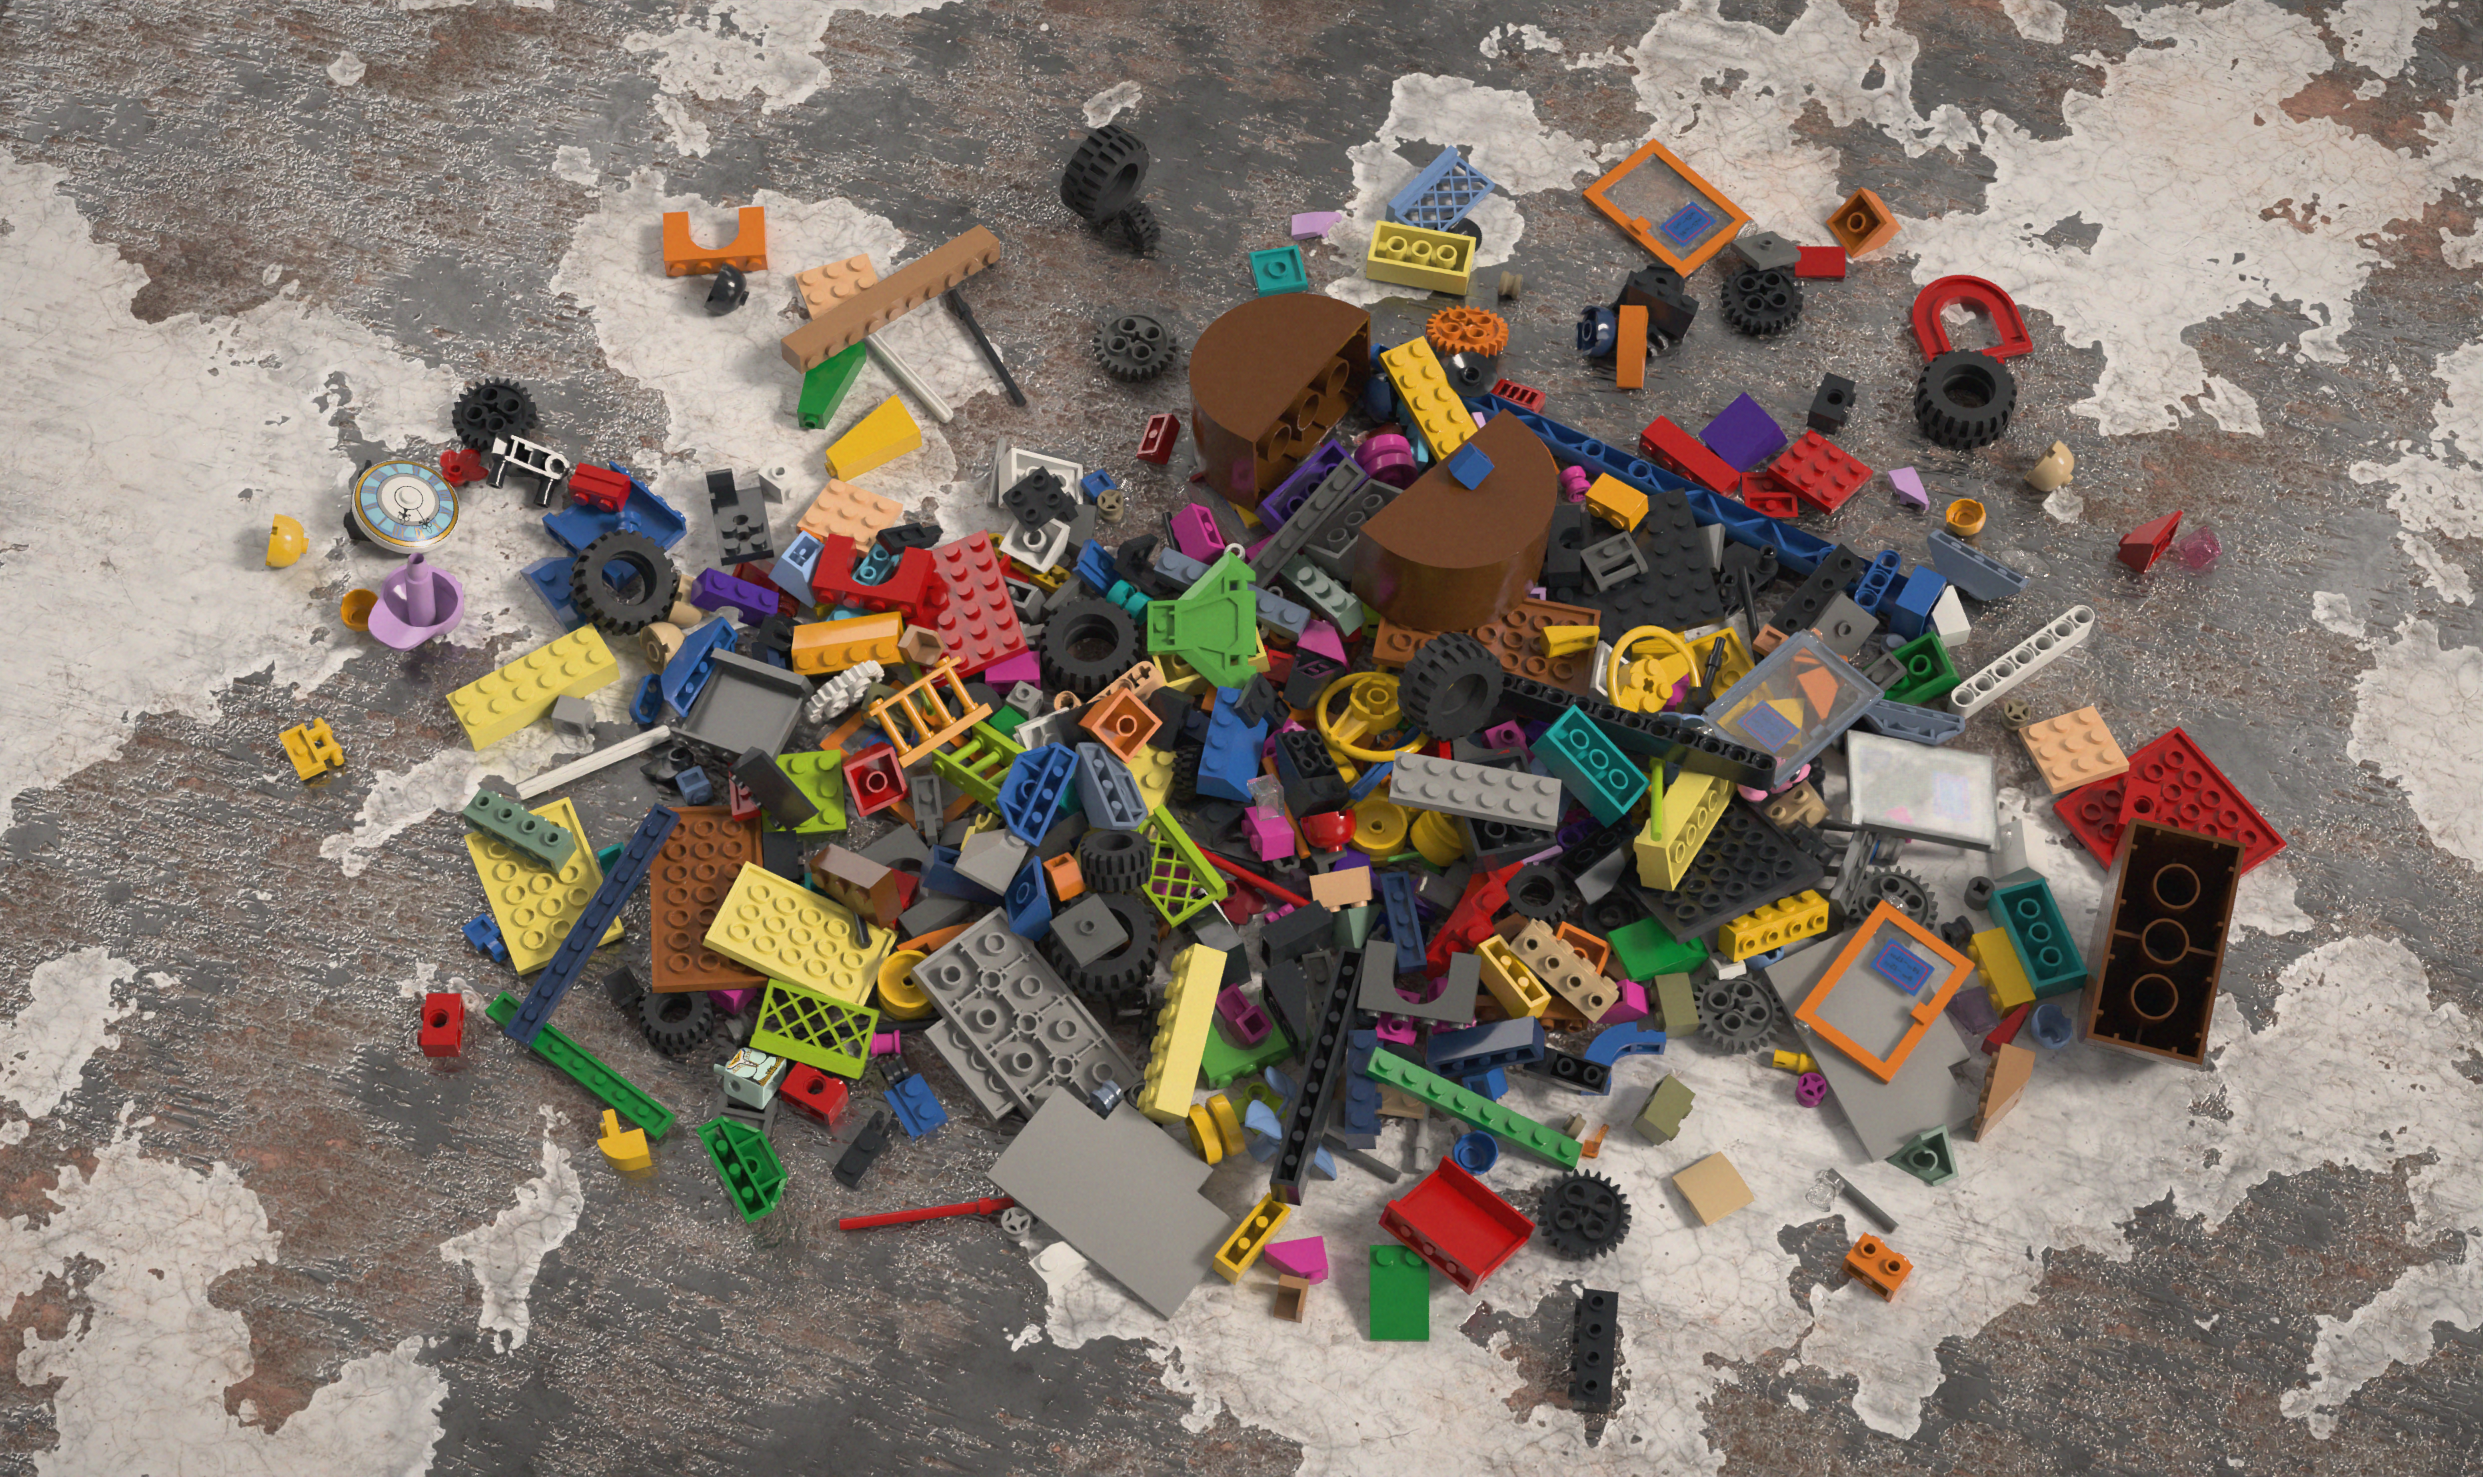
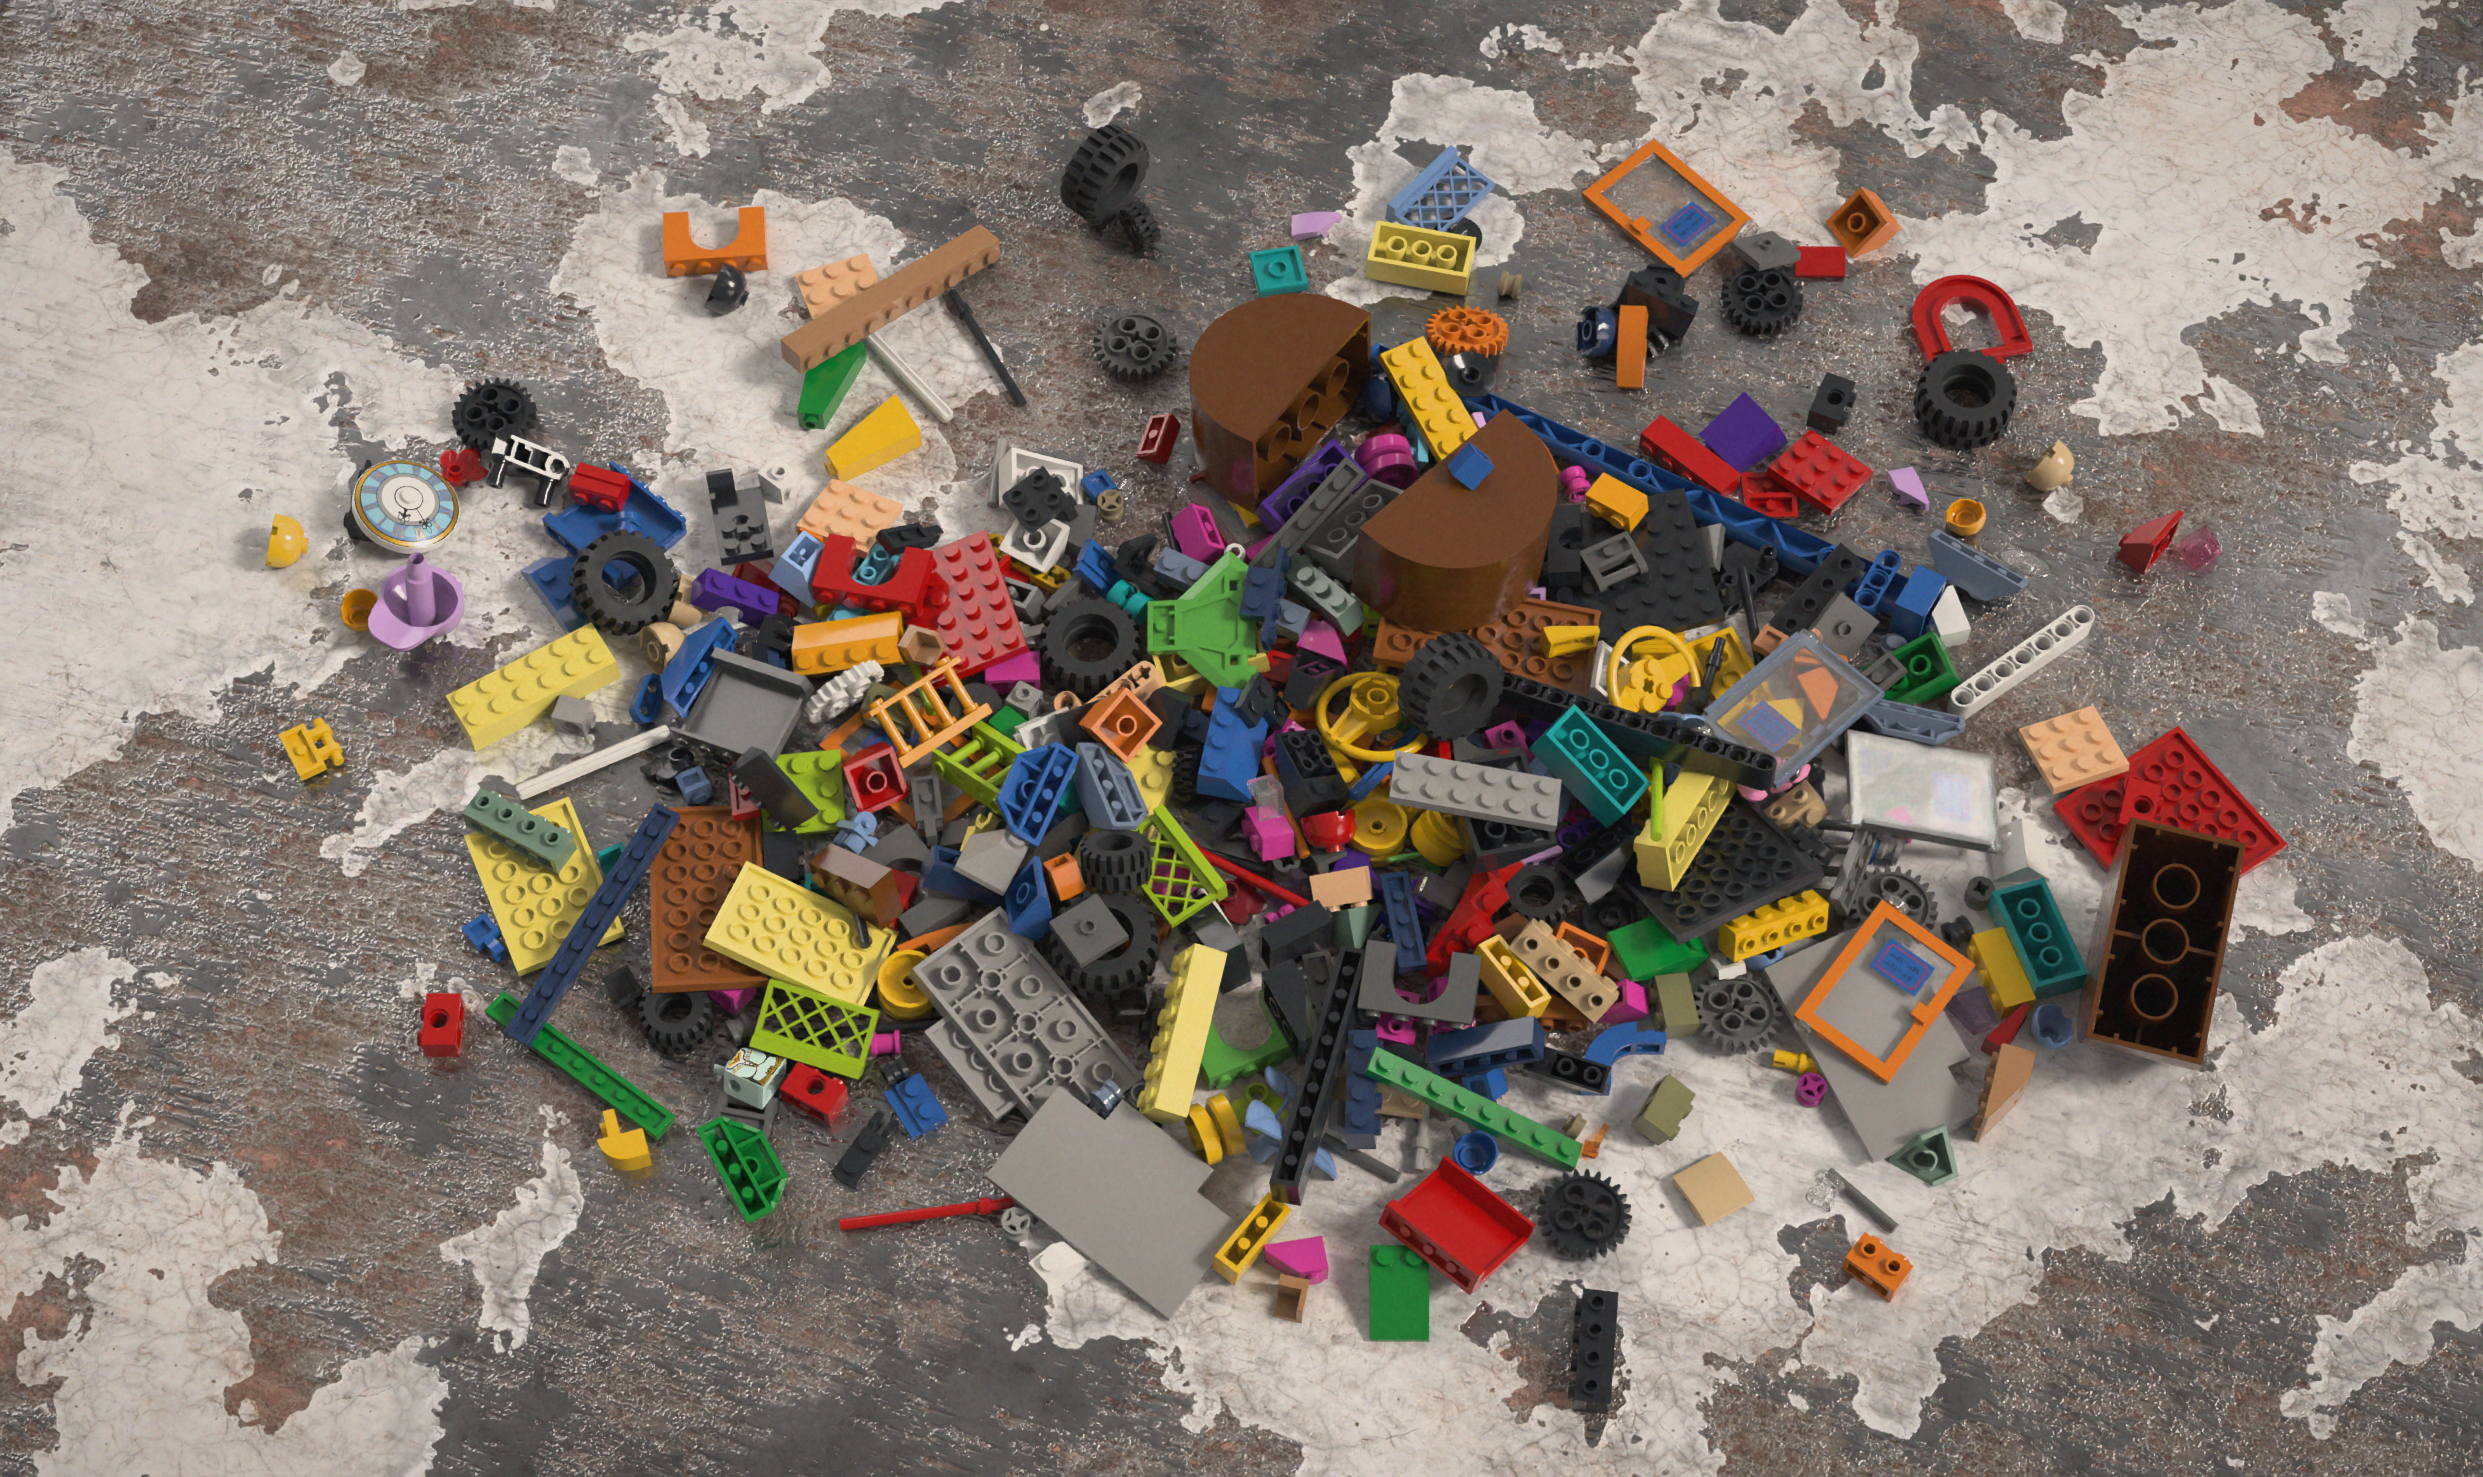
(854, 834): none -> medium blue hips
(1241, 1019): dark pink brick -> none
(1263, 595): none -> dark blue bracket
(1529, 394): red slope -> none
(2015, 708): dark tan wheel -> none

